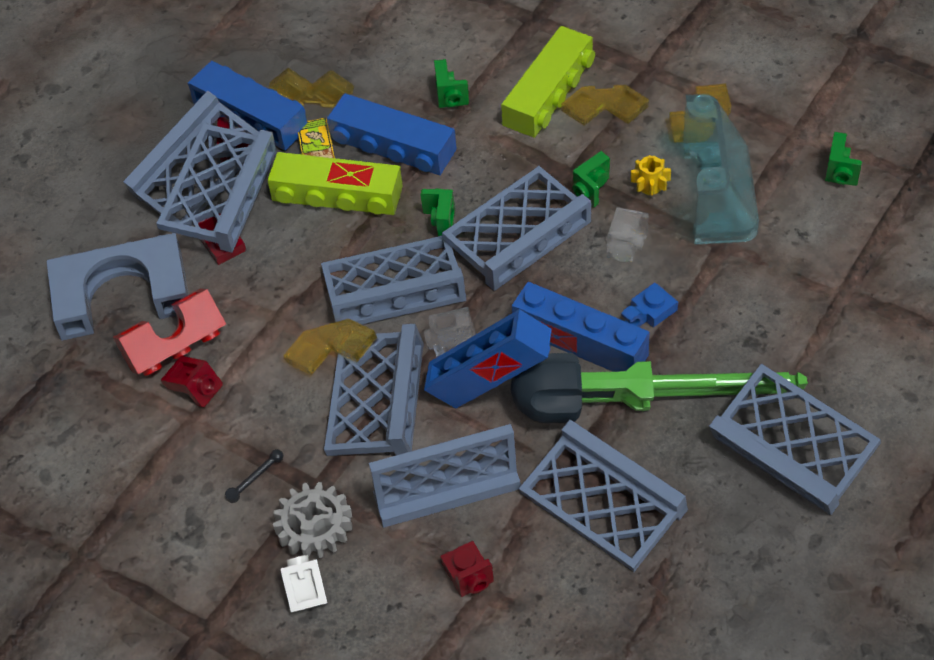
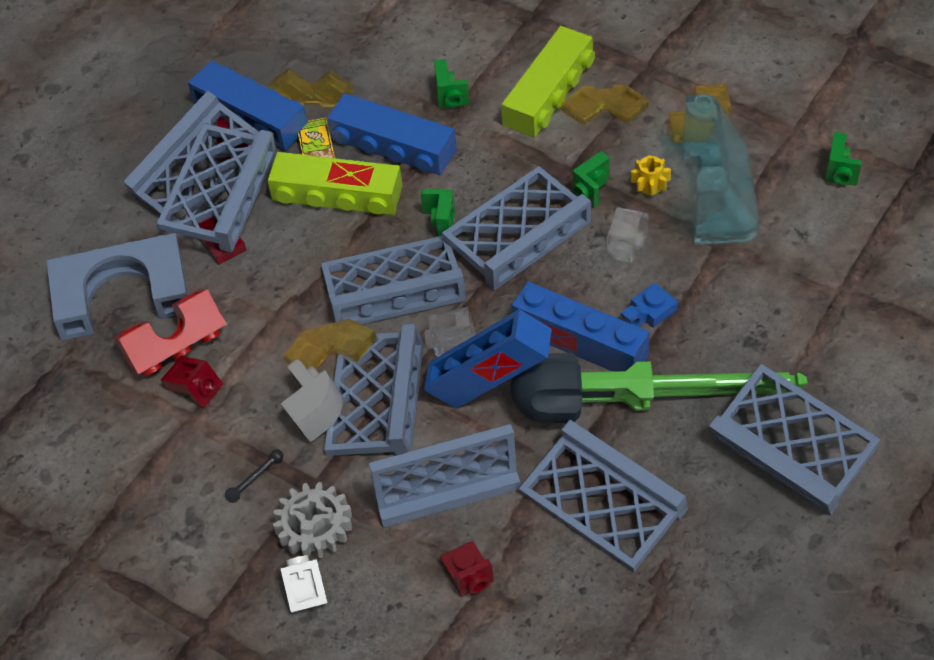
(316, 403): none -> light grey brick

